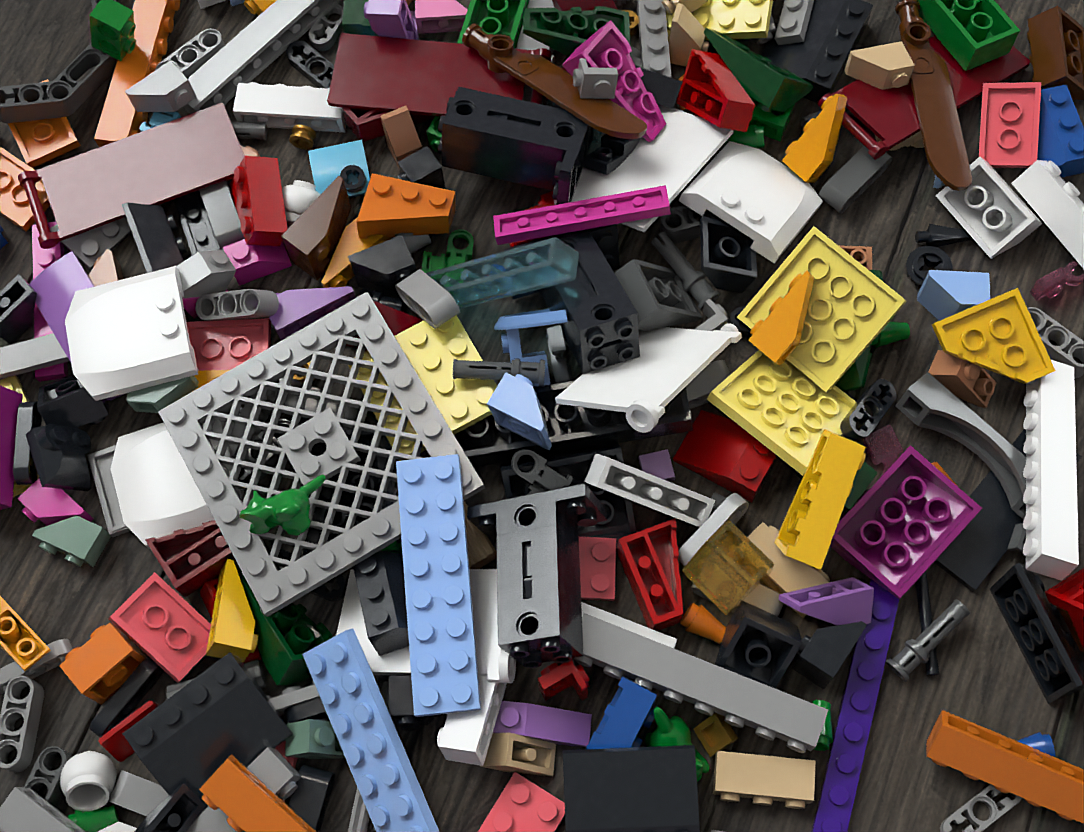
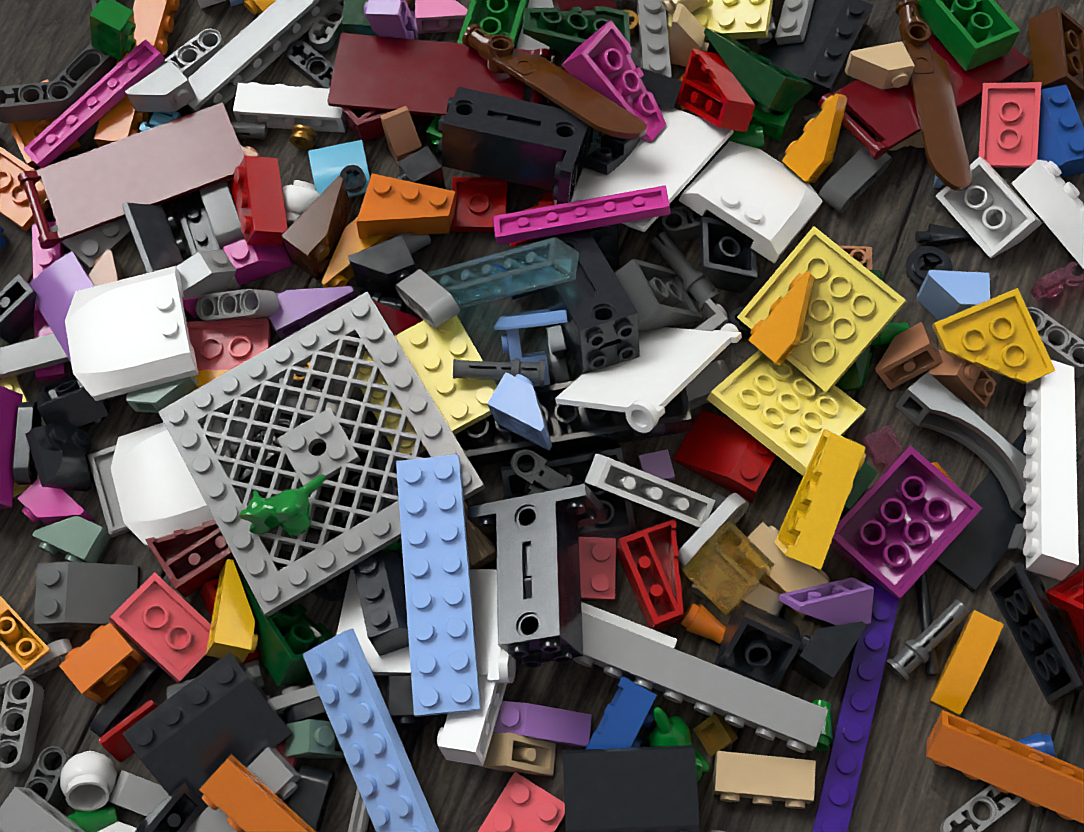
(81, 594): none -> dark grey slope
(93, 104): none -> dark pink plate
(453, 255): green piece -> none
(478, 202): none -> red plate
(558, 678): red bracket -> none
(594, 81): light grey bracket -> none
(858, 412): black beam -> none
(908, 356): none -> nougat slope
(966, 662): none -> light orange slope

